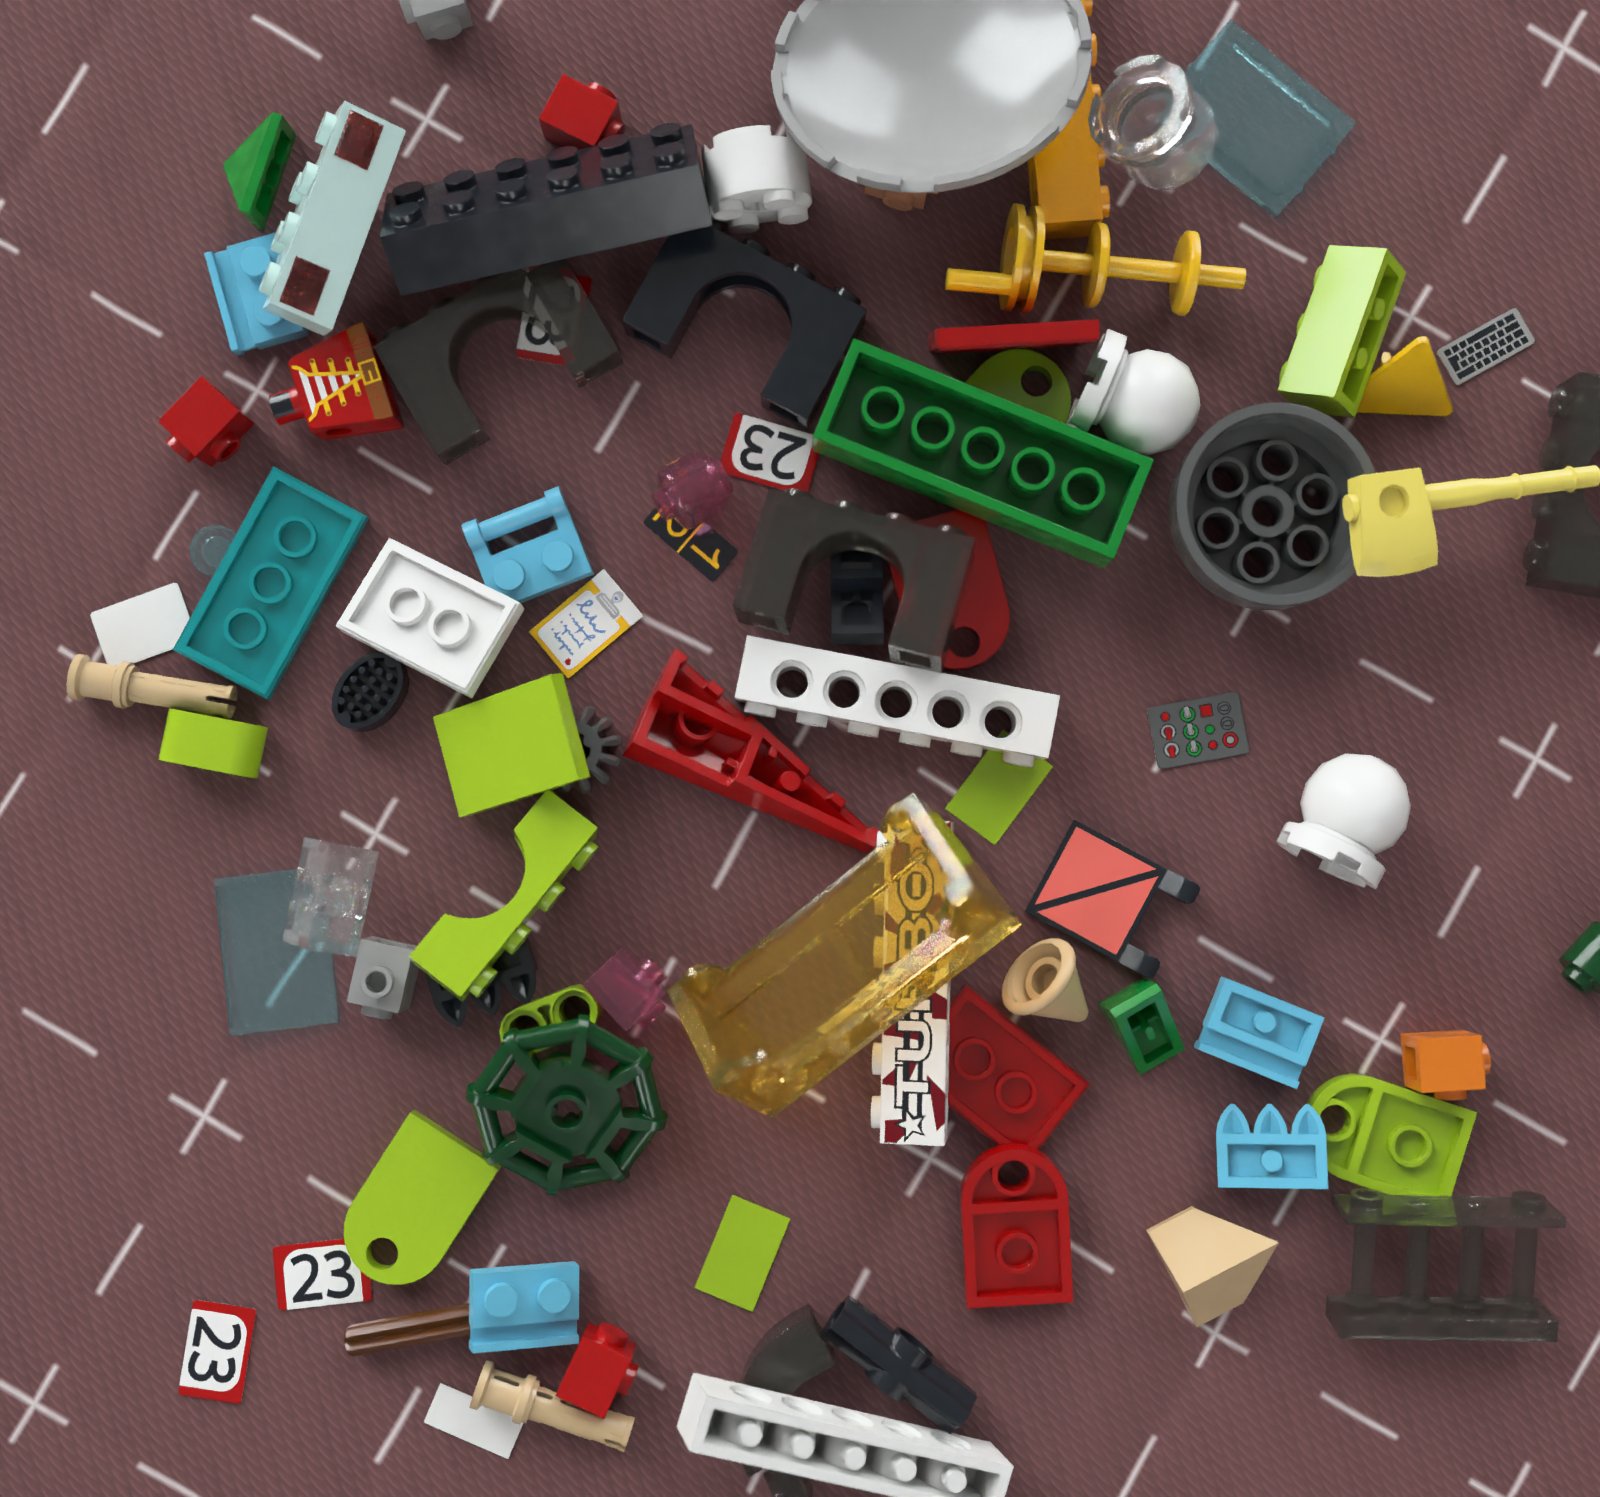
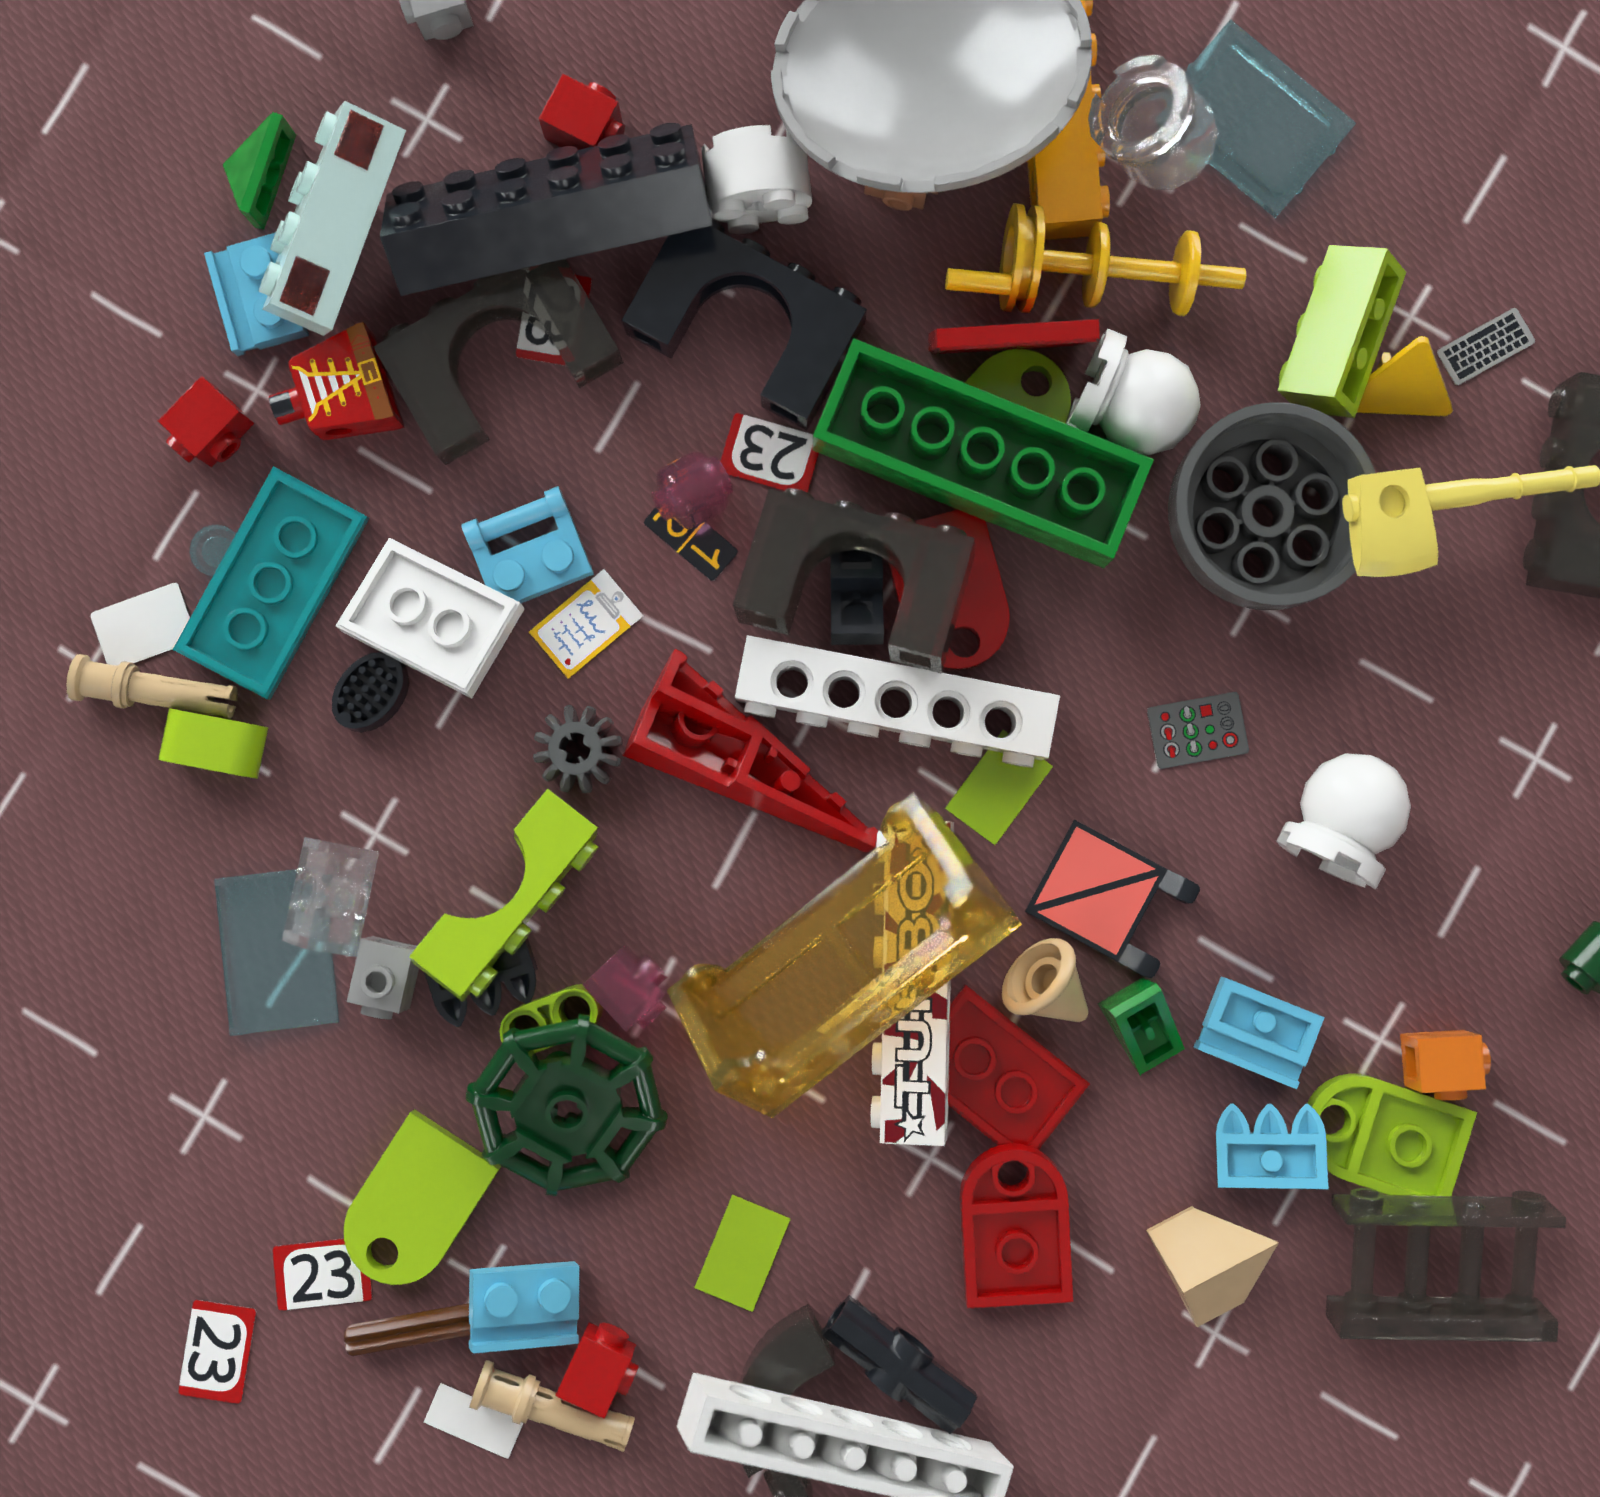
(511, 745): lime tile -> none

